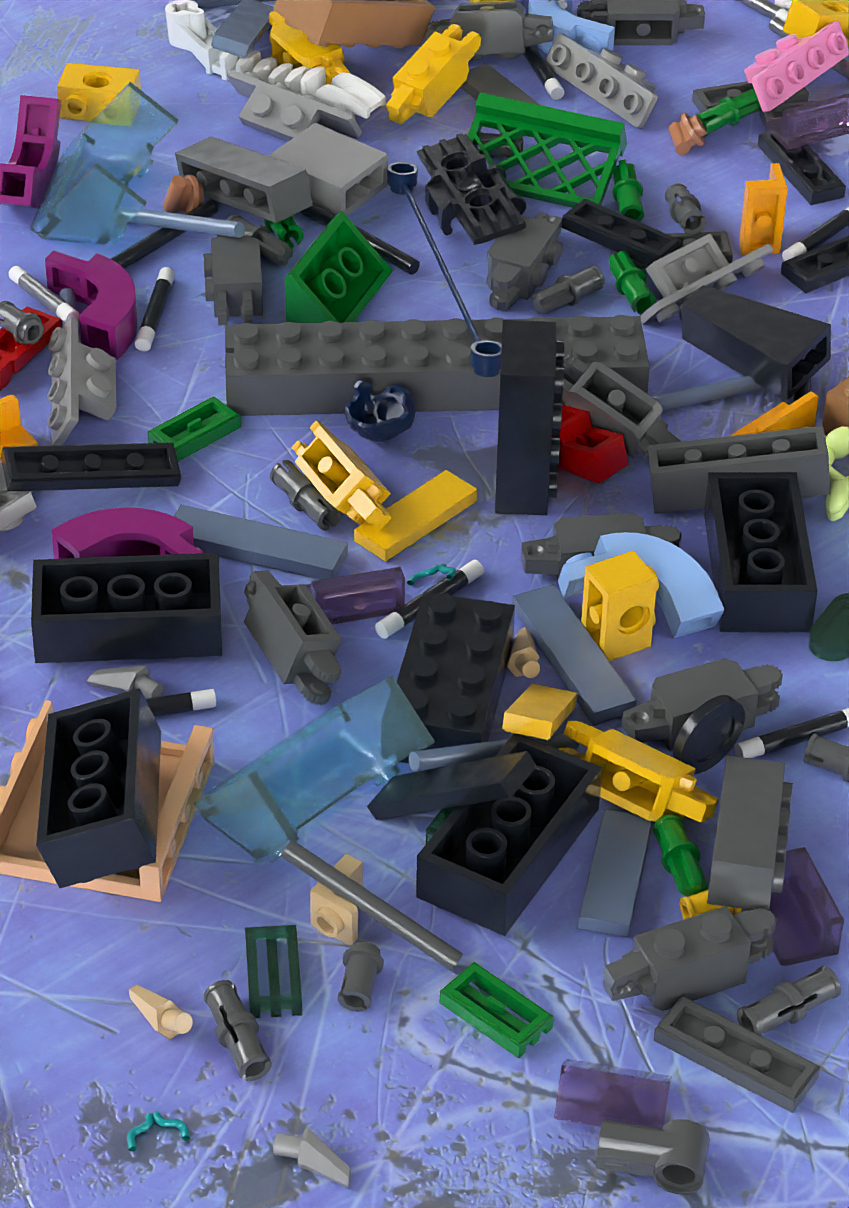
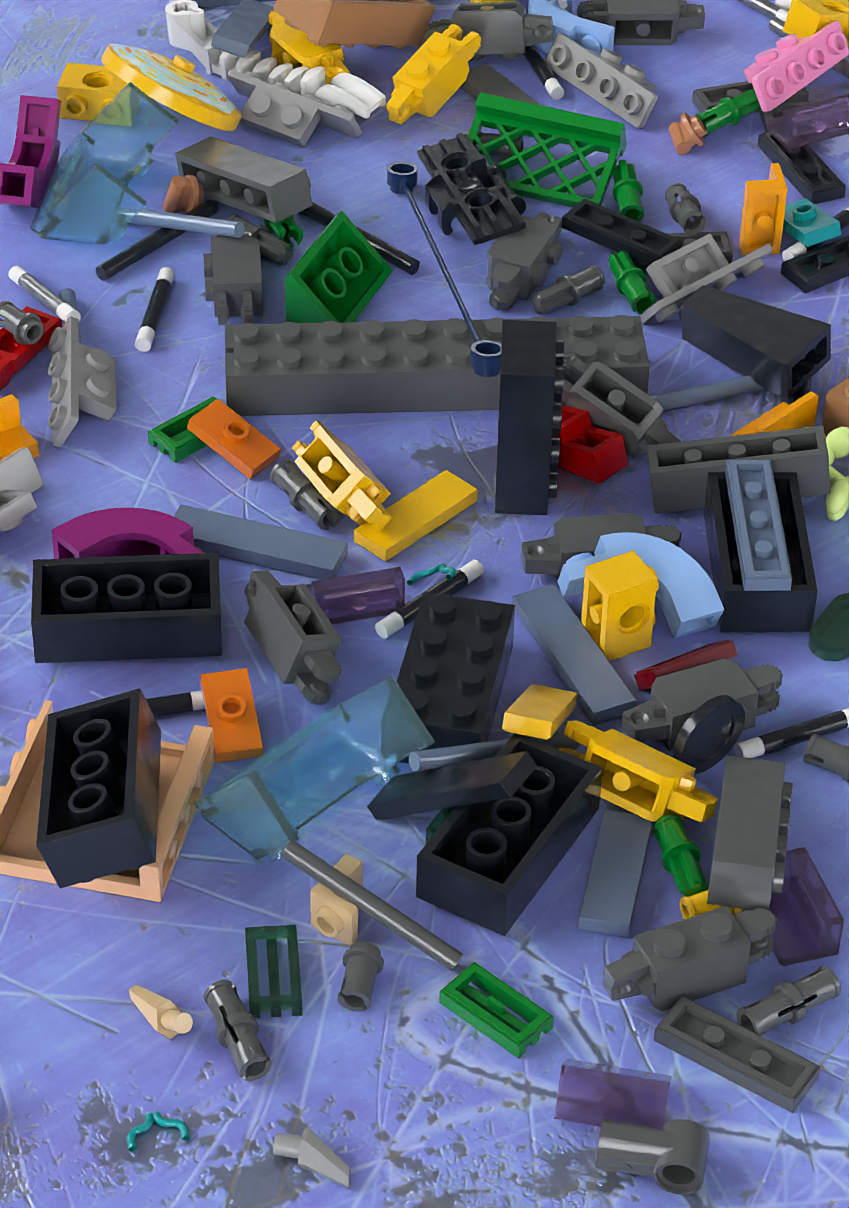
(90, 466): black tile -> none
(108, 292): magenta arch -> none
(126, 679): light grey bar -> none
(172, 84): none -> dish
(231, 715): none -> orange plate
(234, 438): none -> orange plate
(339, 168): light grey brick -> none
(380, 415): dark blue hair -> none
(523, 655): tan bar -> none
(693, 658): none -> dark red plate
(758, 526): none -> sand blue tile
(809, 223): none -> teal plate

